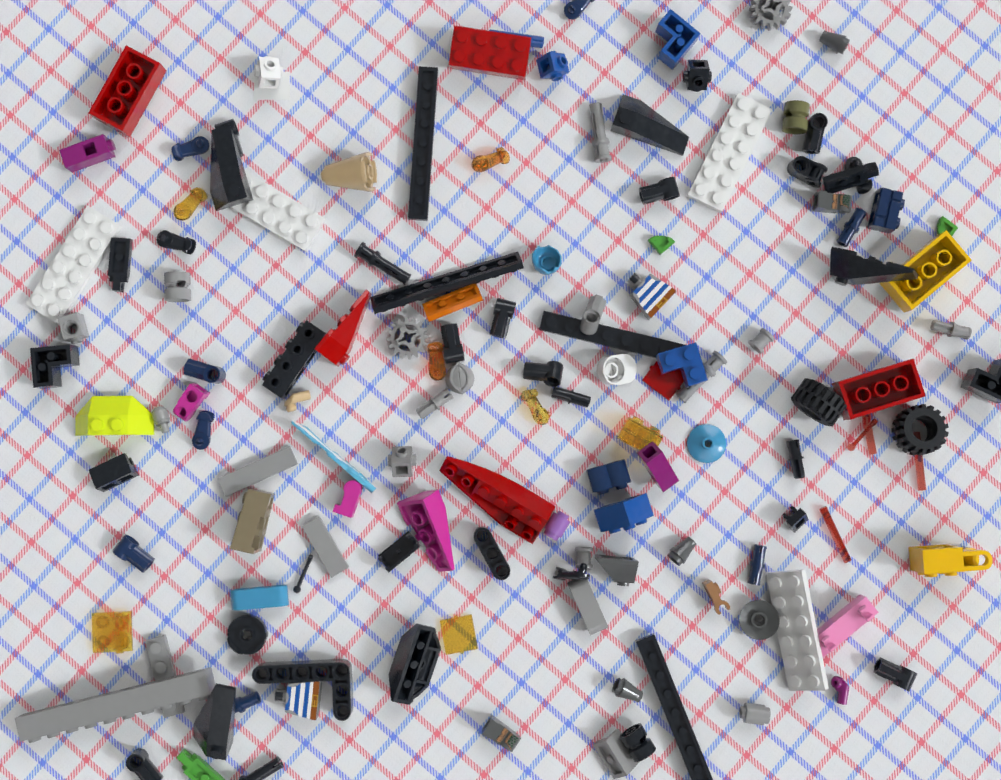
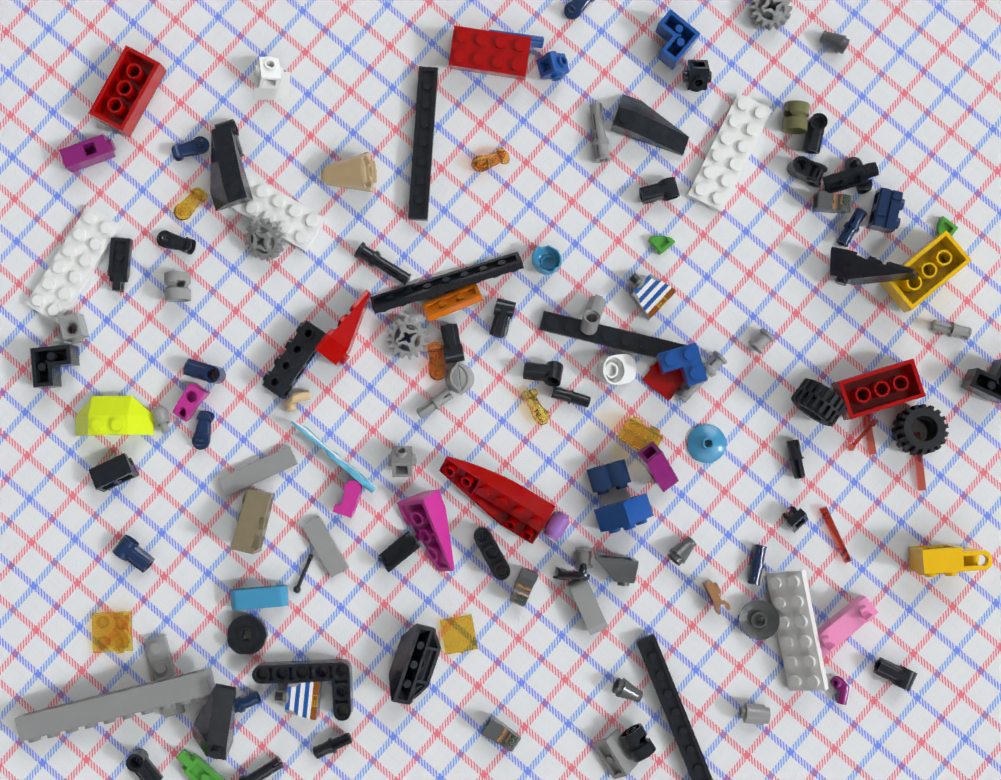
(265, 239): none -> light grey gear
(331, 745): none -> black axle
(523, 586): none -> dark grey leg

